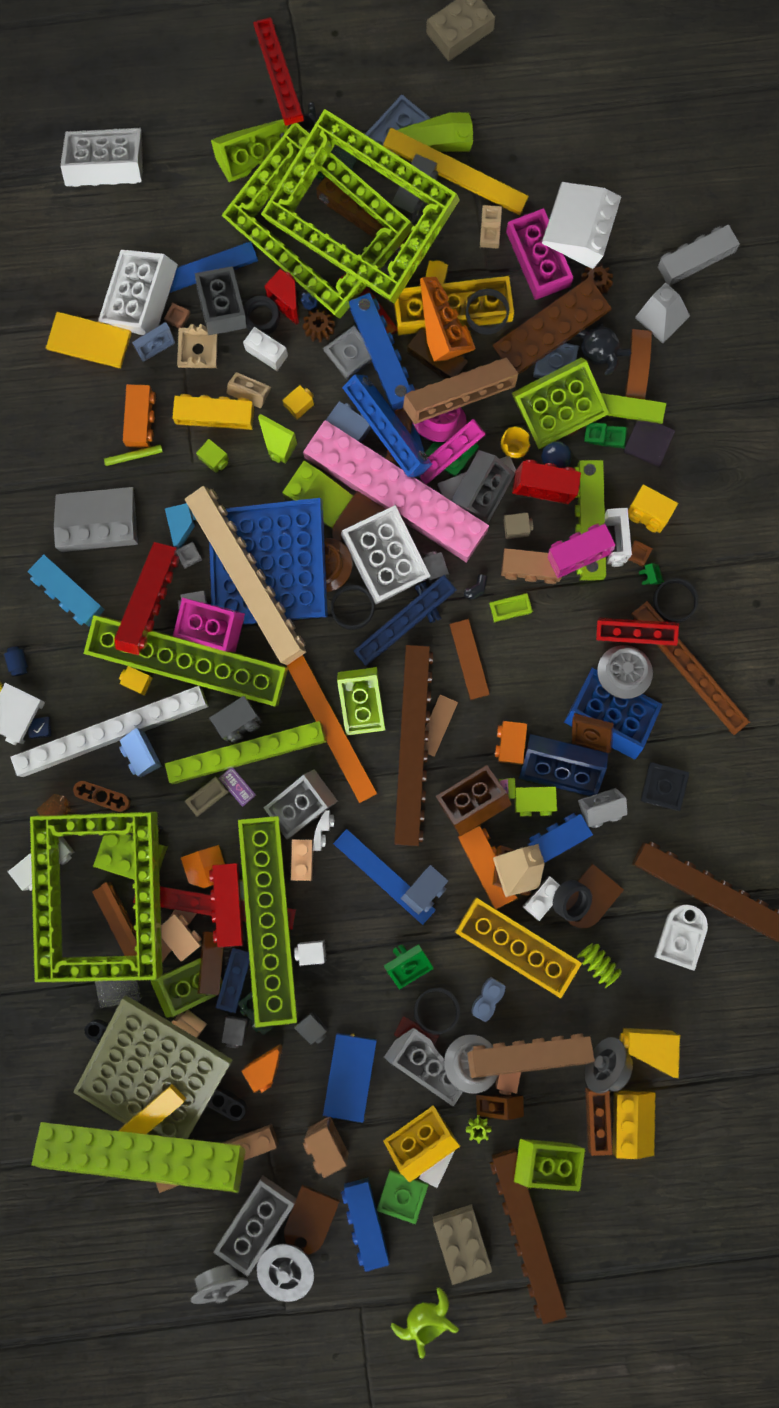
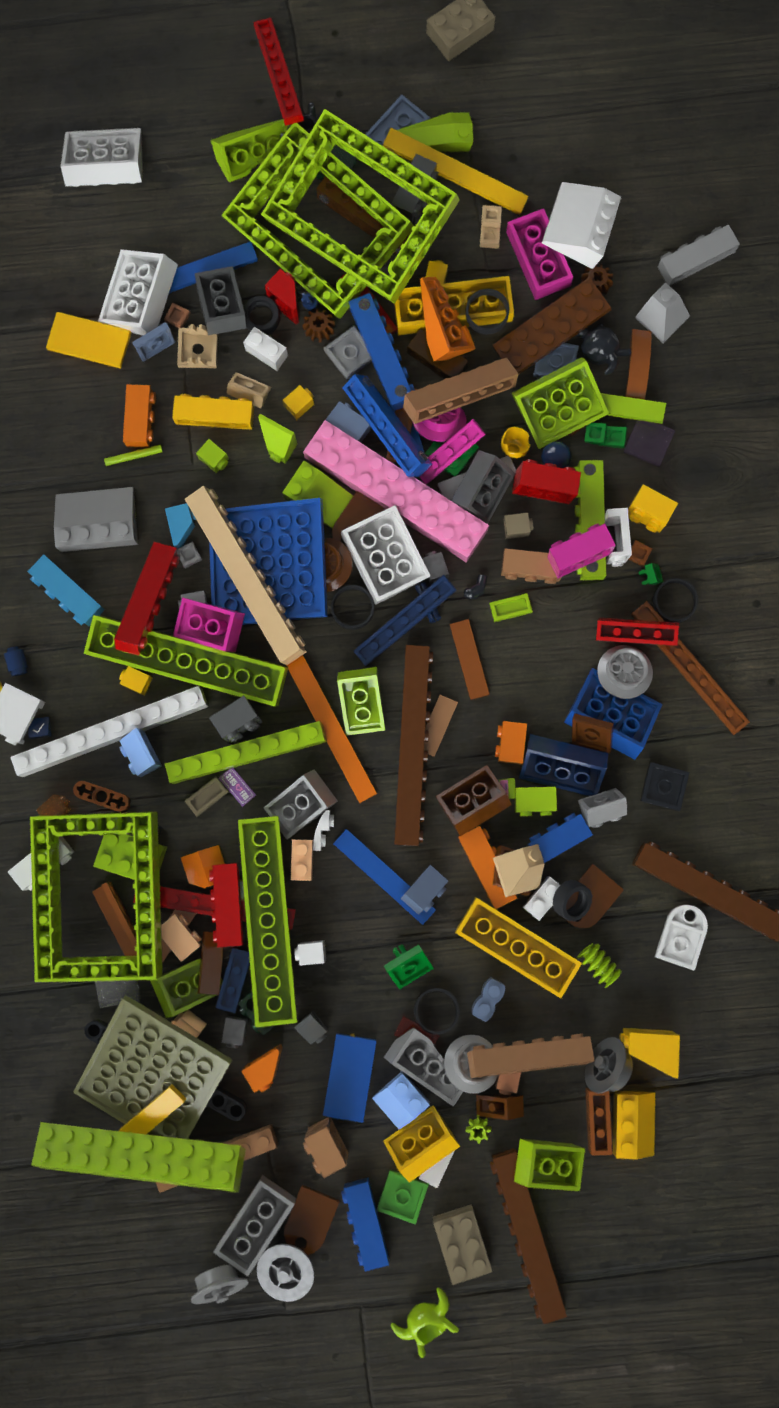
(401, 1100): none -> light blue slope

